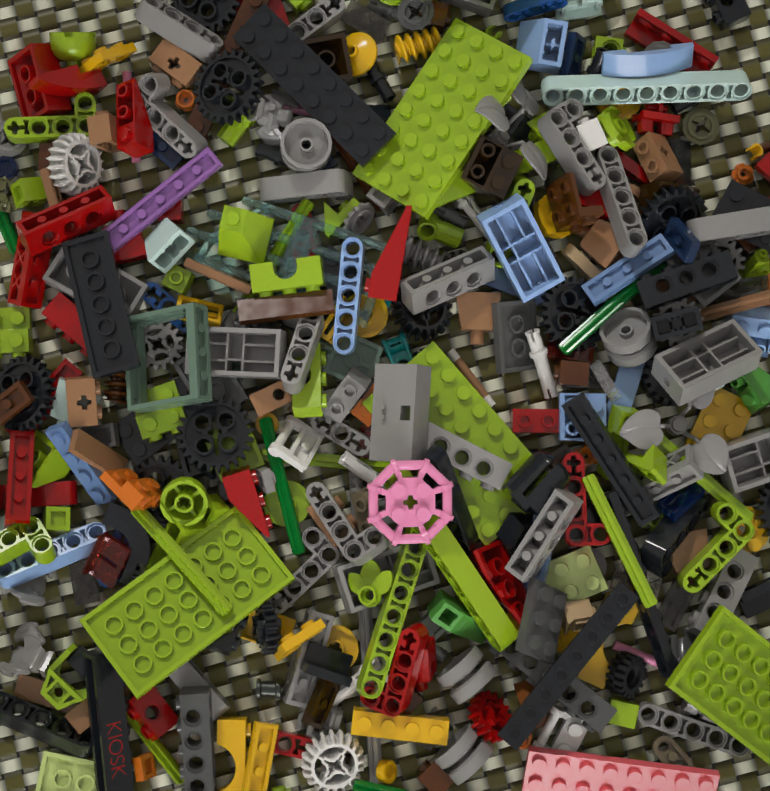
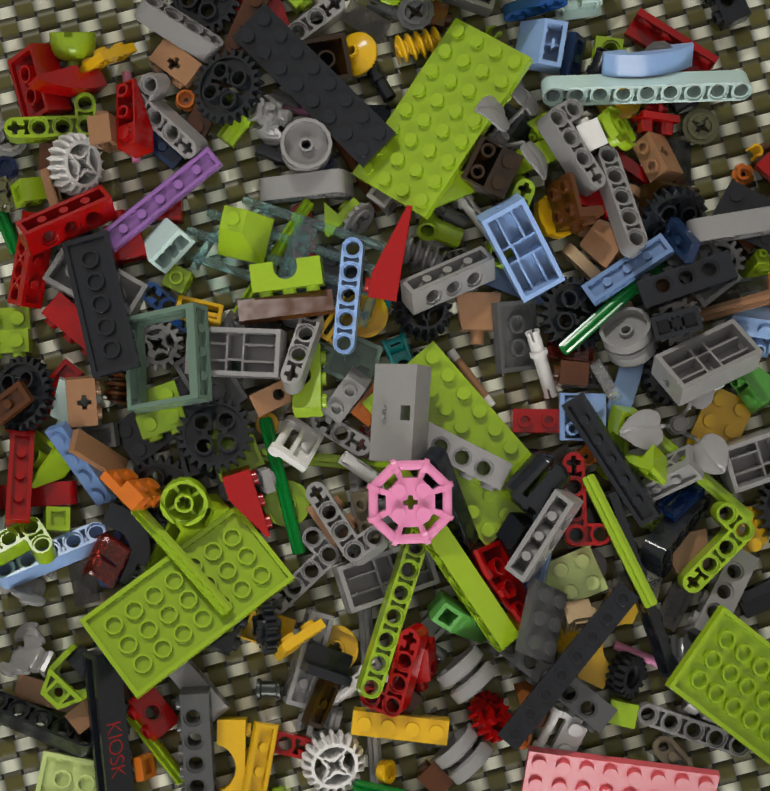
(218, 275): medium nougat tile -> none
(370, 580): lime plate -> none

